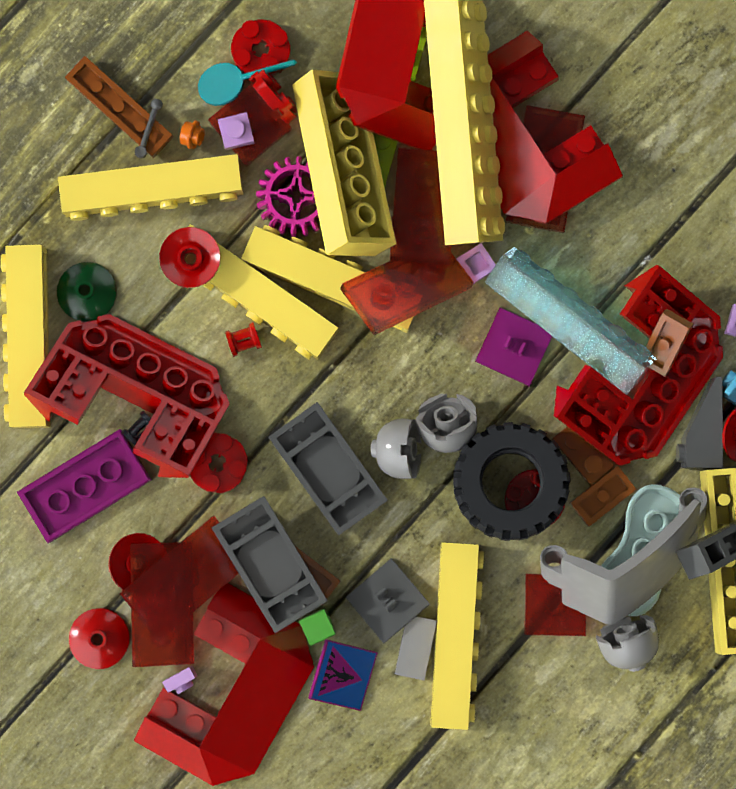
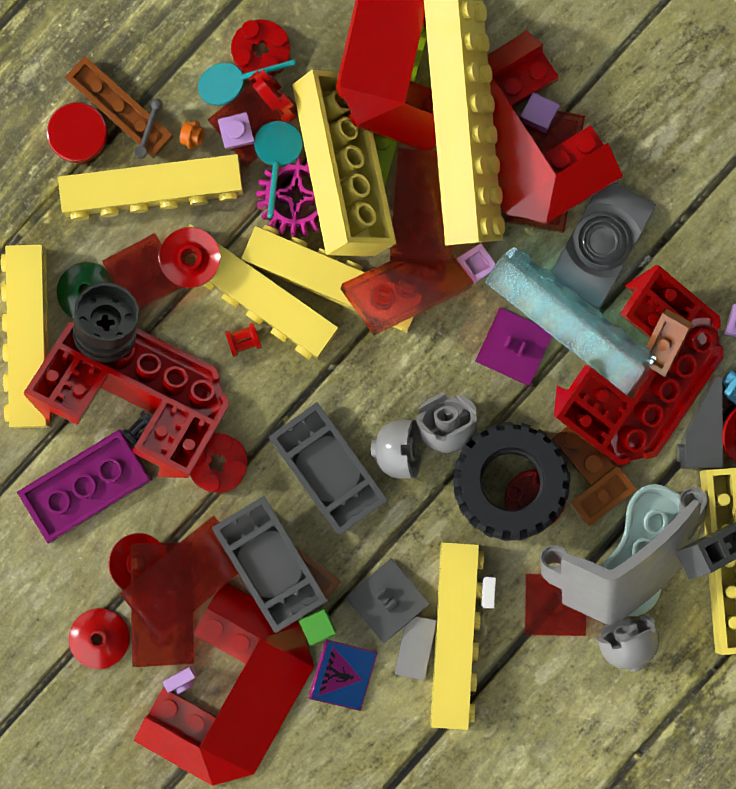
(77, 132): none -> red tile
(110, 308): none -> pearl dark grey wheel
(140, 271): none -> clear red plate
(277, 146): none -> teal piece
(488, 592): none -> white tile
(539, 112): none -> medium lavender tile
(602, 242): none -> dark grey slope

